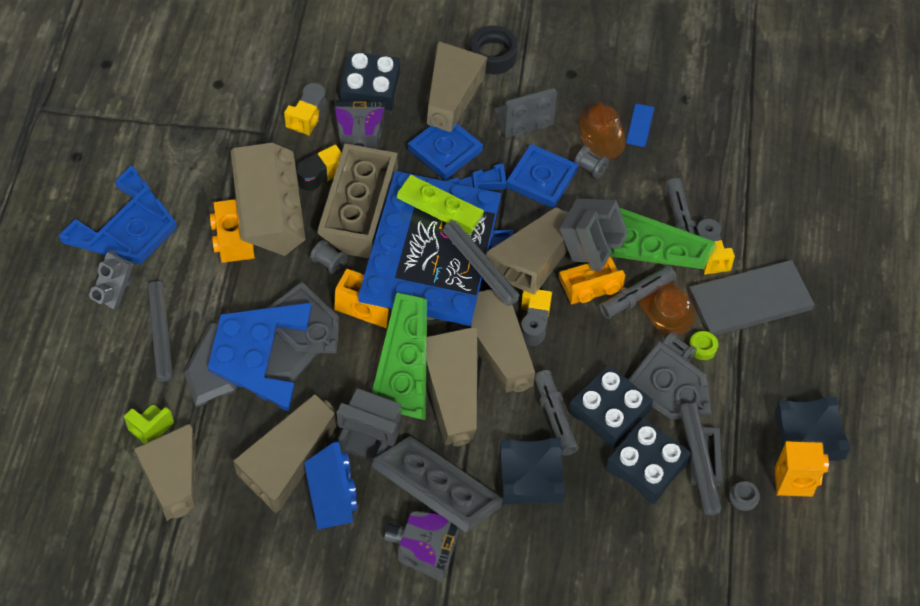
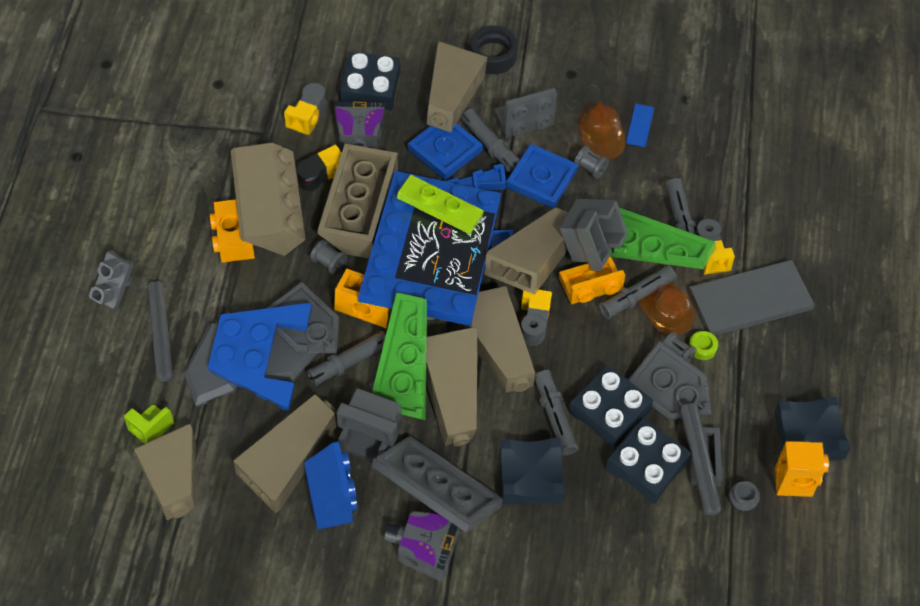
(133, 231): blue wing -> none
(338, 363): none -> dark grey pin
(481, 263): dark grey axle -> none
(496, 147): none -> dark grey pin

